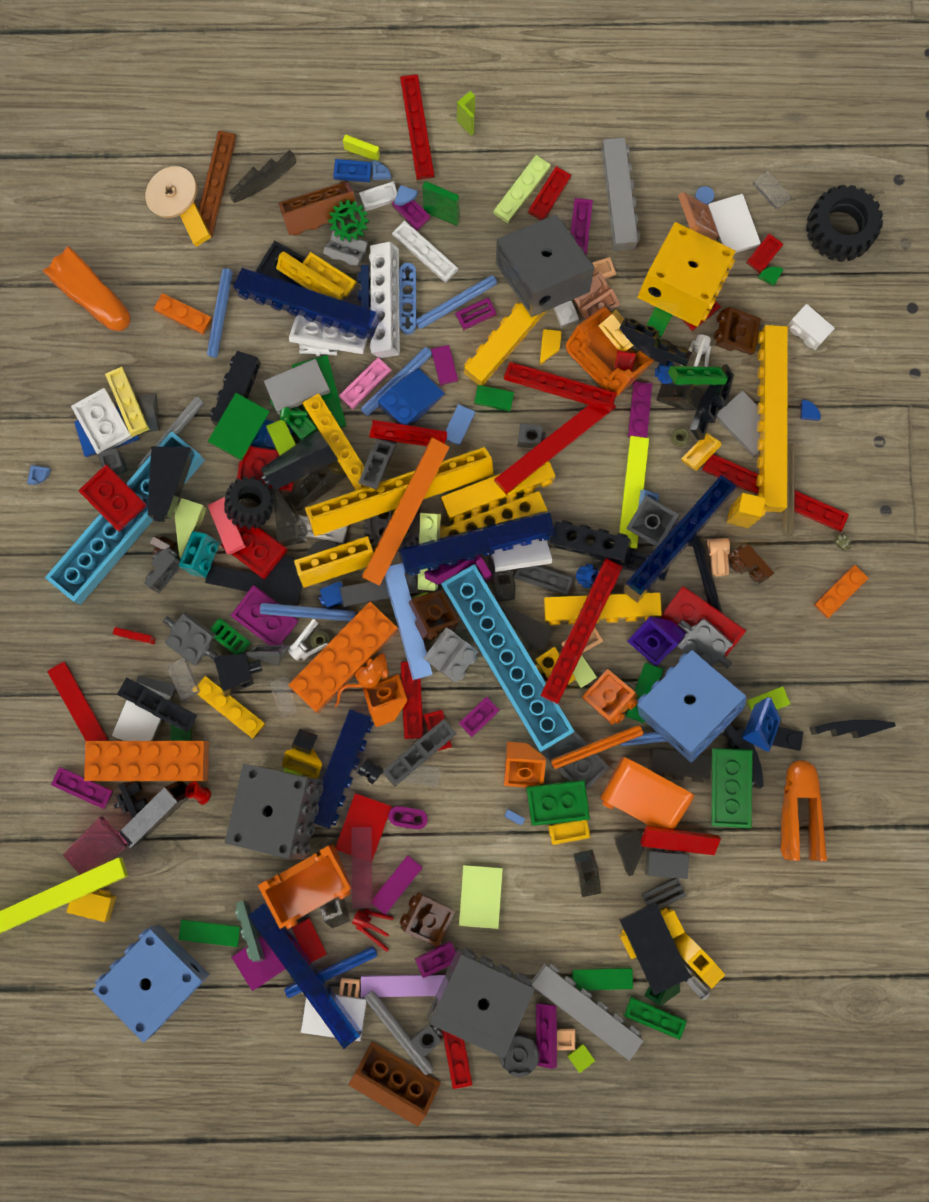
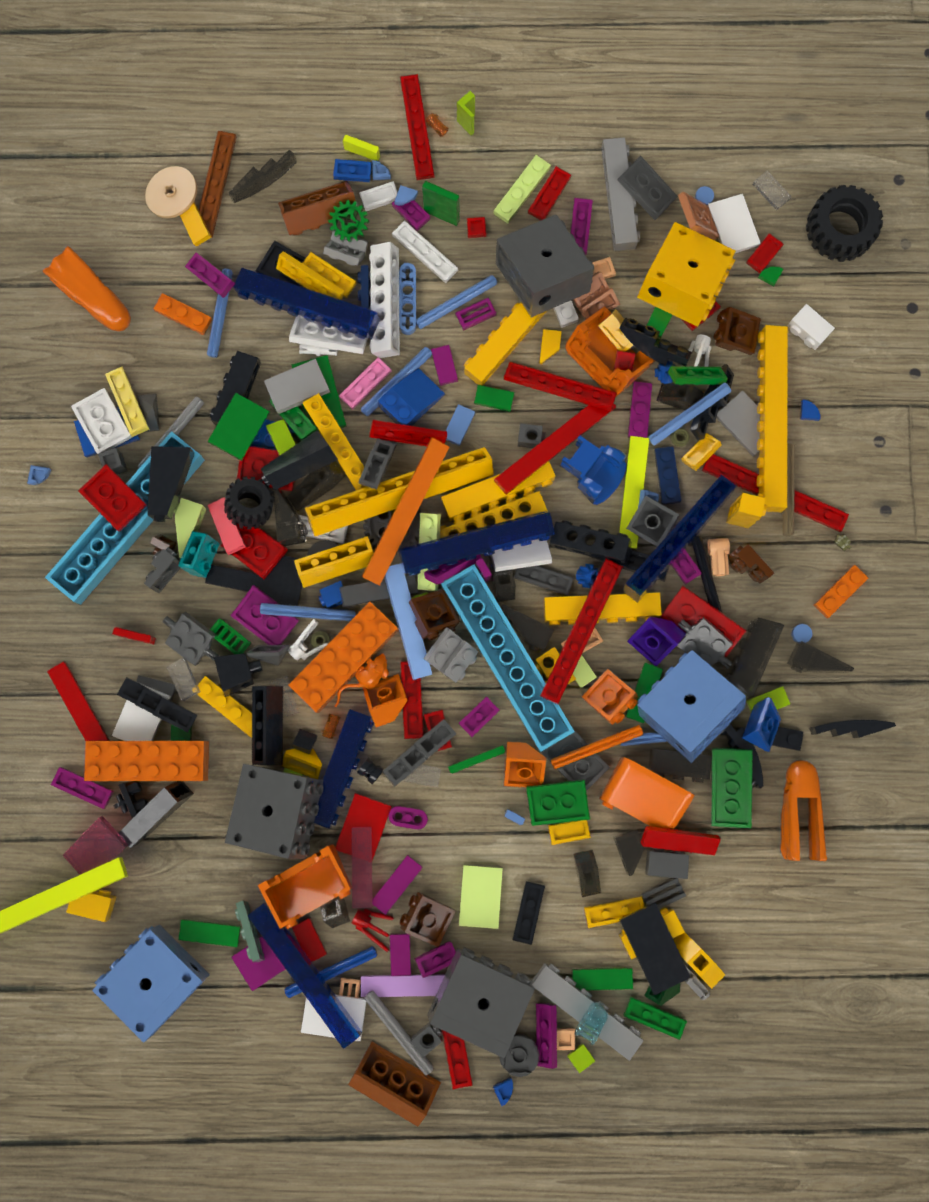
(195, 791): red bush -> none
(210, 275): none -> magenta plate
(267, 725): none -> black brick
(287, 412): green hand -> none
(331, 726): none -> clear orange pin
(400, 954): none -> magenta tile
(433, 121): none -> clear orange pin
(476, 227): none -> red tile
(476, 759): none -> green tile
(504, 1090): none -> blue tile
(528, 912): none -> black tile
(589, 1026): none -> clear light blue piece
(597, 471): none -> blue piece
(612, 911): none -> yellow tile
(647, 187): none -> dark grey tile
(667, 475): none -> dark blue plate
(685, 567): none -> magenta plate
(689, 413): none -> medium blue axle
(754, 655): none -> clear smoke slope
(801, 633): none -> medium blue tile
(810, 659): none -> clear smoke slope

